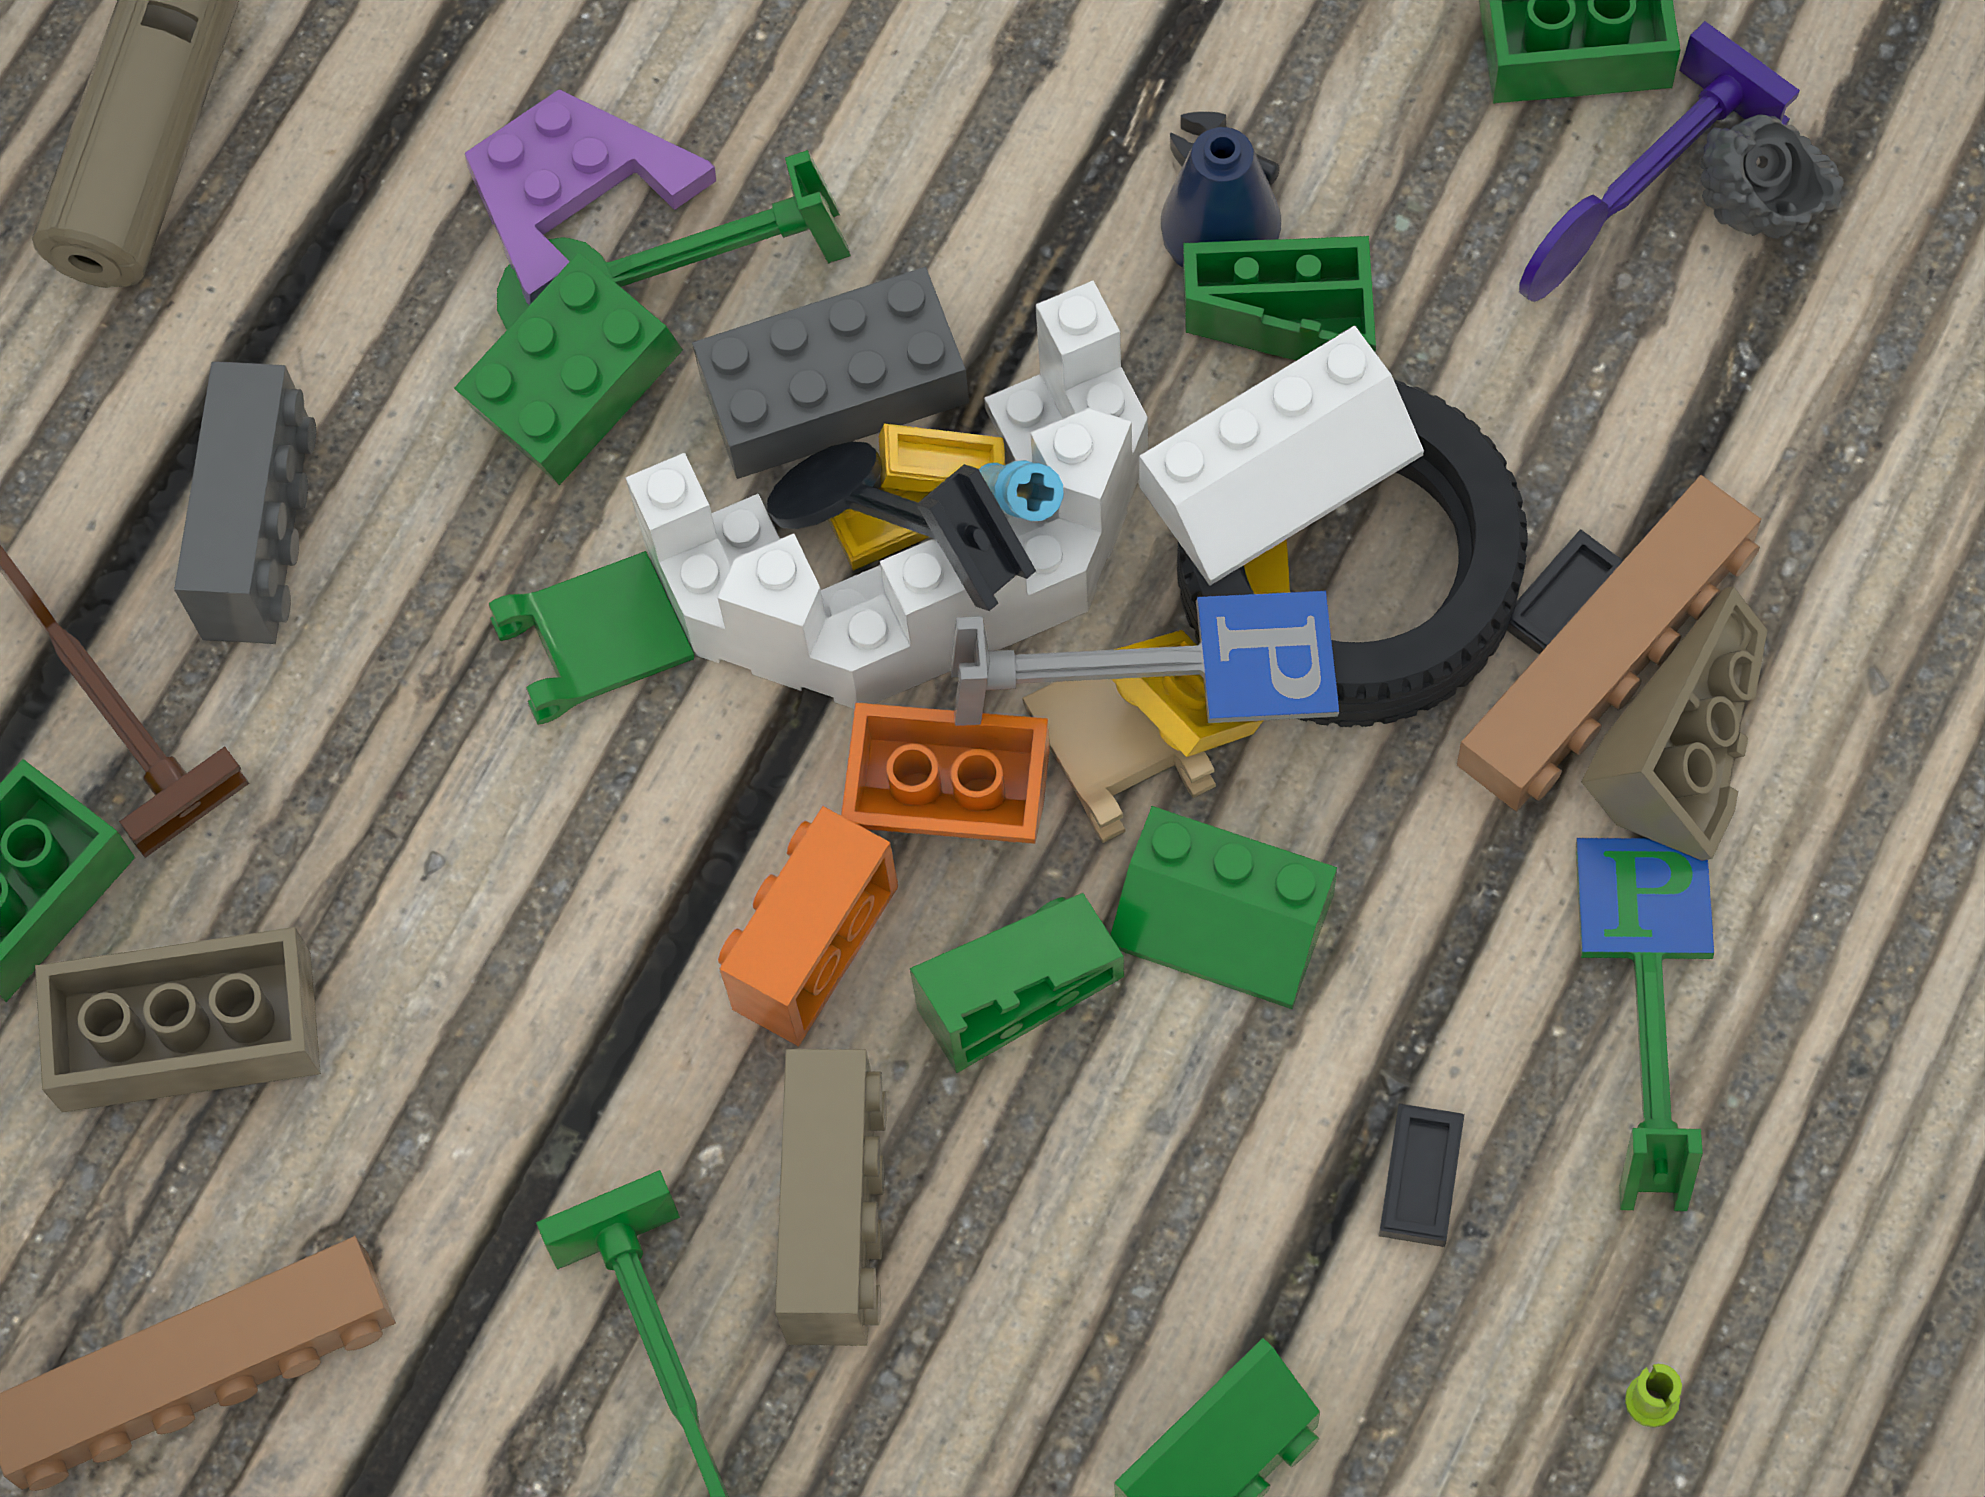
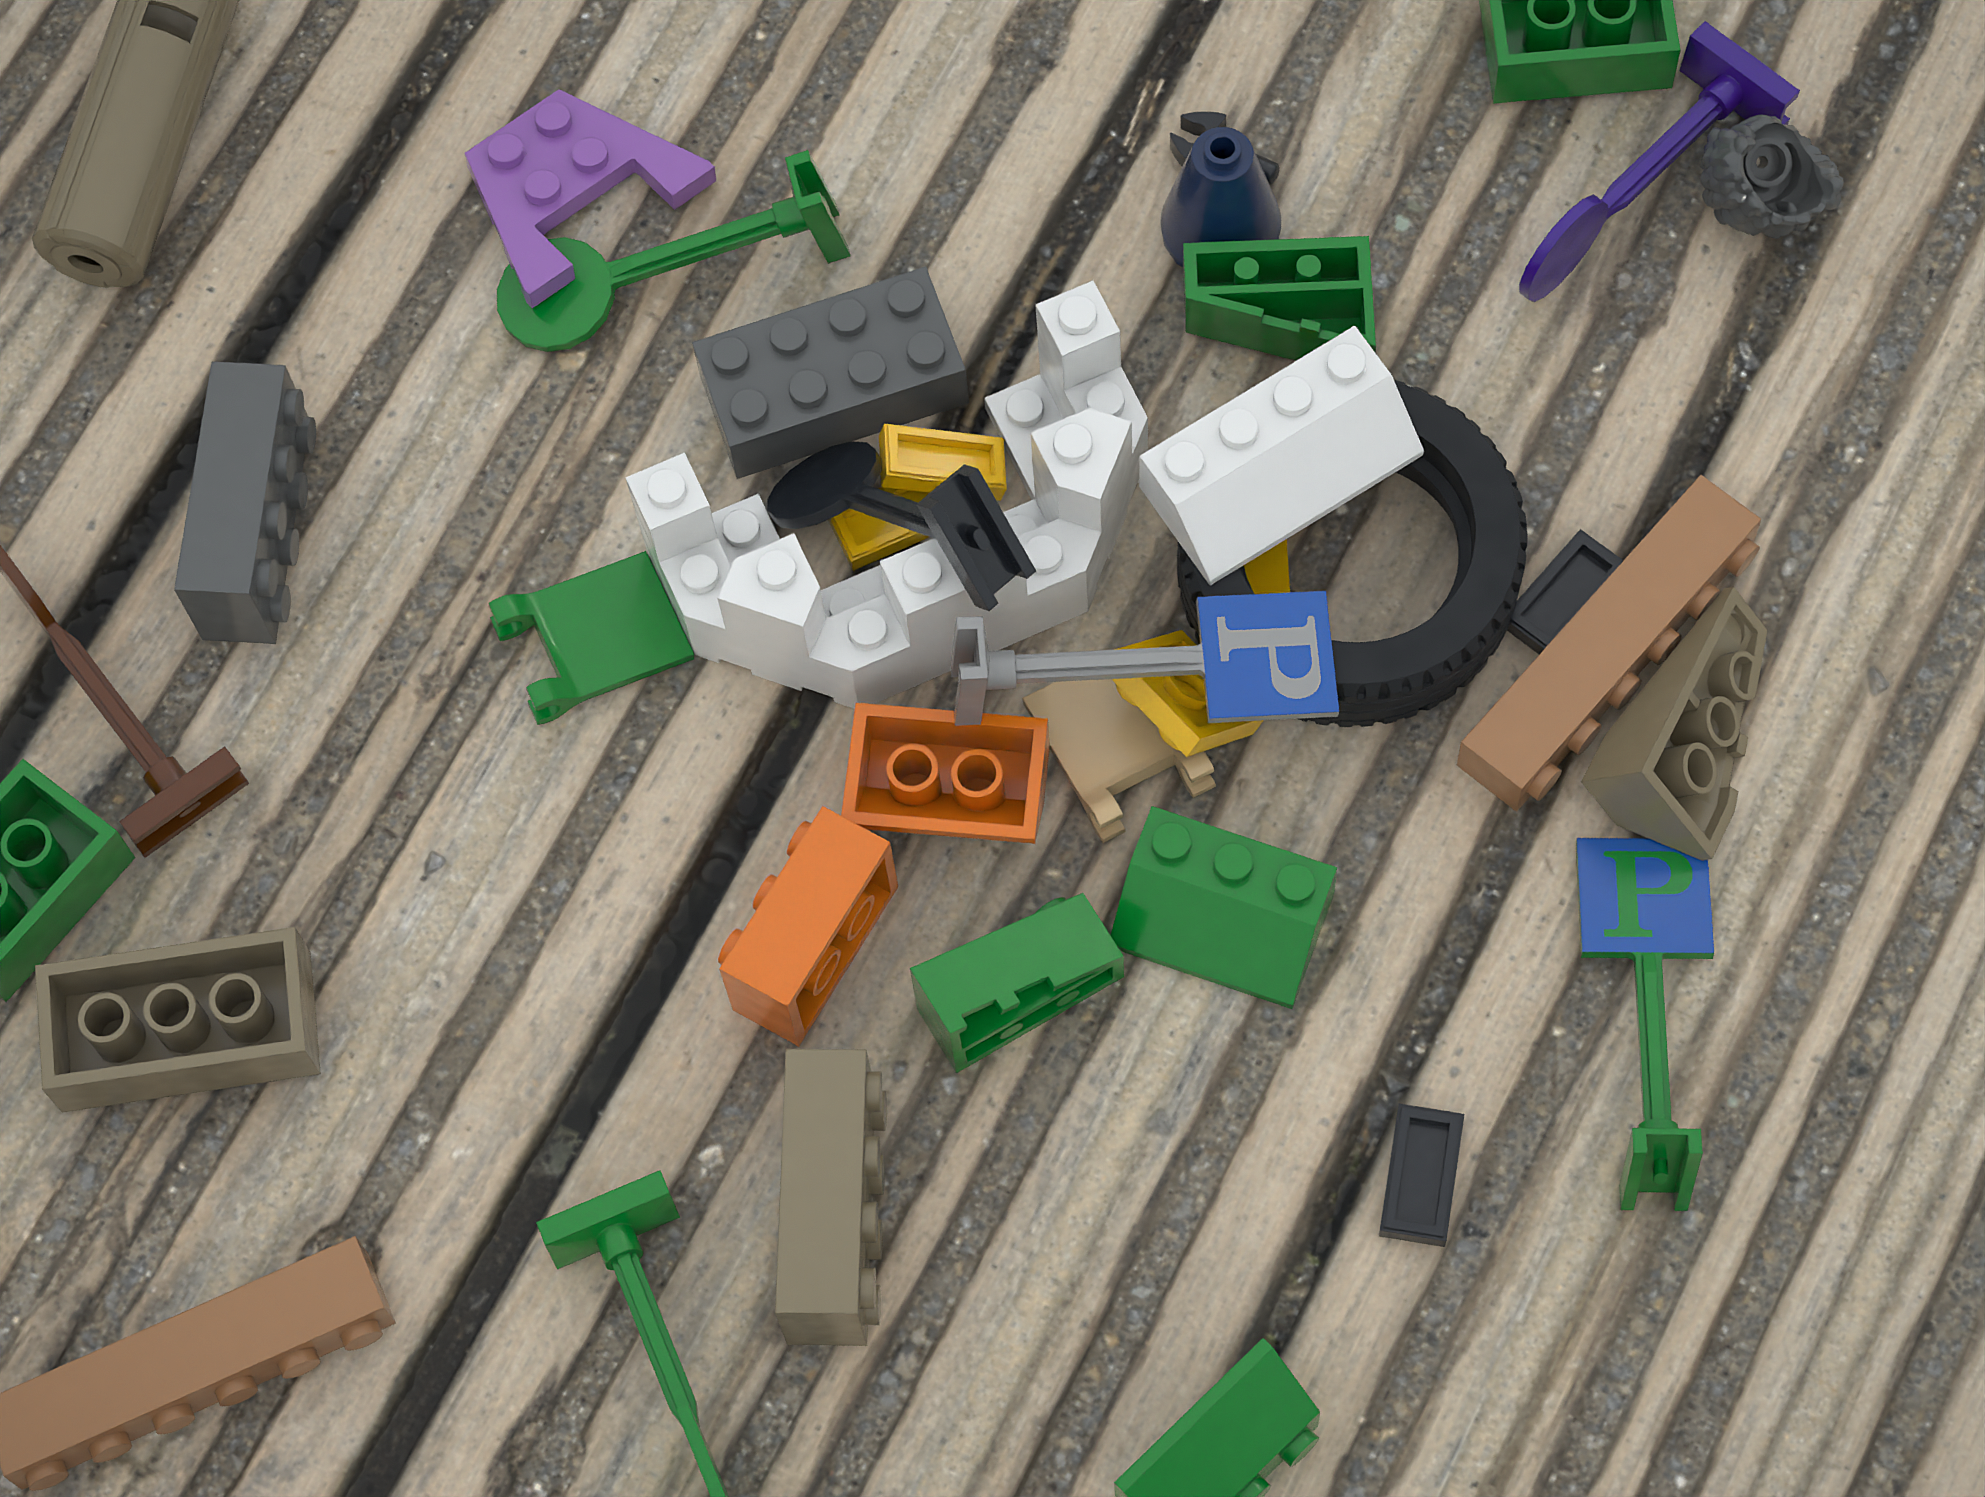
(569, 368): green brick -> none
(1024, 488): medium azure pin -> none
(1650, 1410): lime pin -> none

